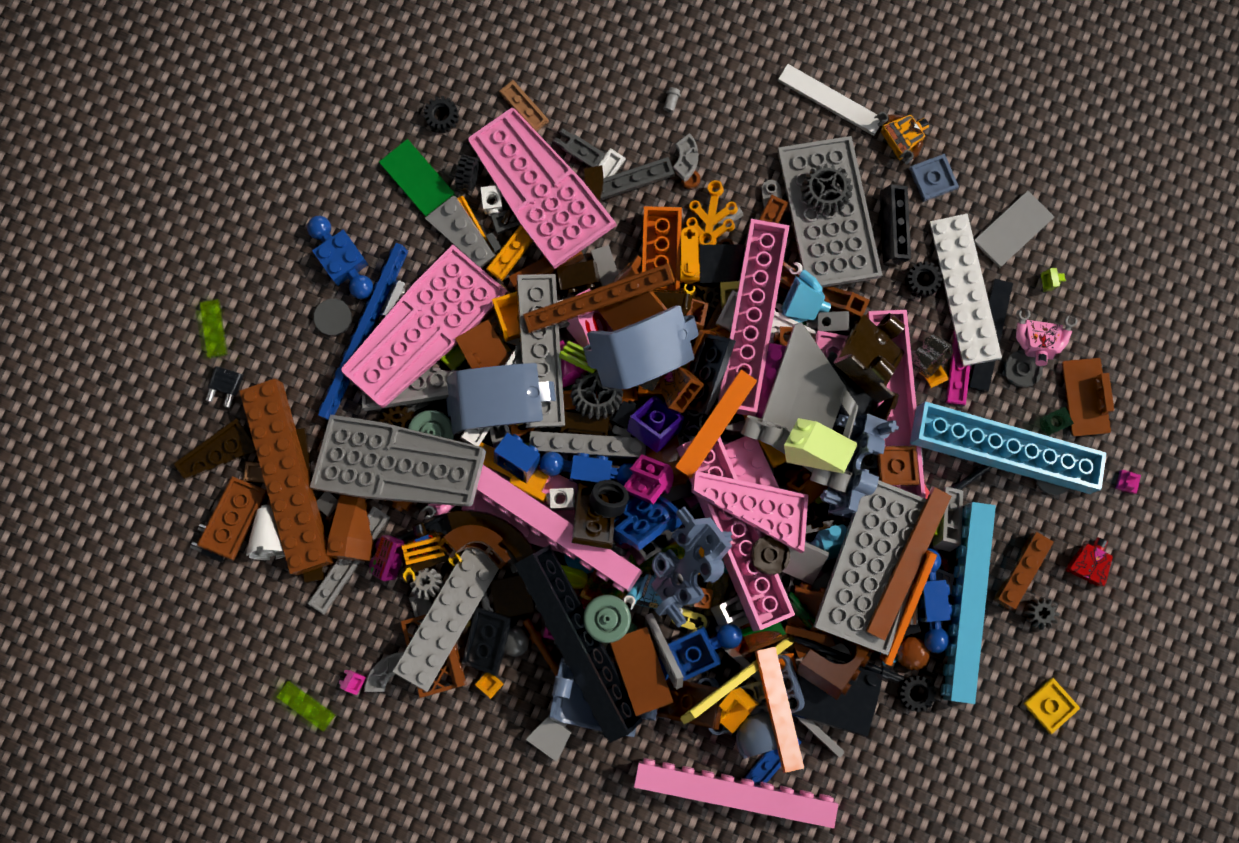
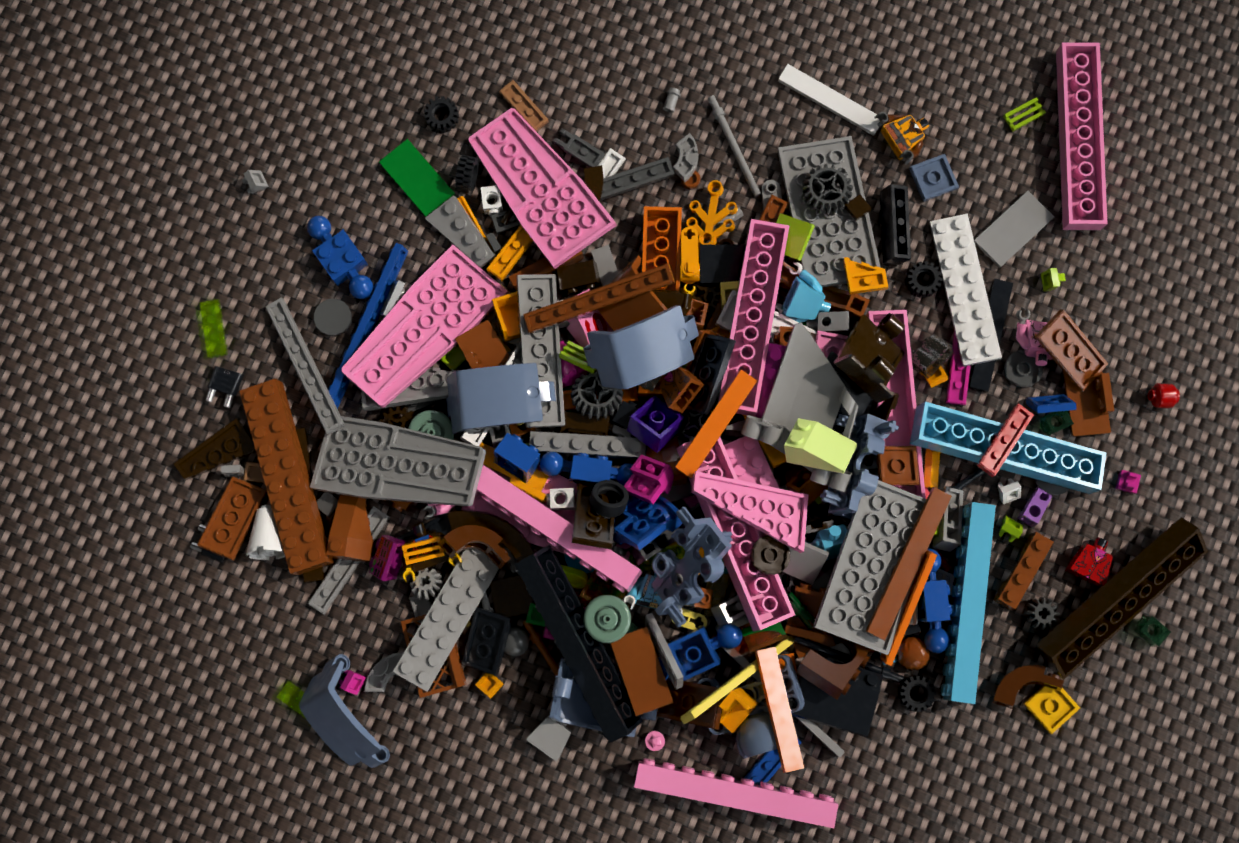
(232, 470): none -> light grey tile
(255, 180): none -> light grey tile
(305, 366): none -> light grey tile
(334, 720): none -> sand blue panel
(534, 616): none -> green tile
(655, 740): none -> bright pink tile
(719, 114): none -> light grey bar
(798, 236): none -> lime tile
(858, 207): none -> dark brown tile
(863, 277): none -> light orange wing
(931, 471): none -> light orange tile
(1005, 440): none -> tile
(1009, 492): none -> white tile
(1012, 527): none -> lime tile
(1021, 677): none -> reddish brown arch
(1035, 507): none -> medium lavender leg
(1038, 107): none -> lime tile
(1050, 403): none -> blue tile
(1071, 350): none -> dark orange tile
(1081, 136): none -> bright pink brick
(1122, 597): none -> dark brown brick
(1160, 631): none -> clear green brick
(1164, 395): none -> red head

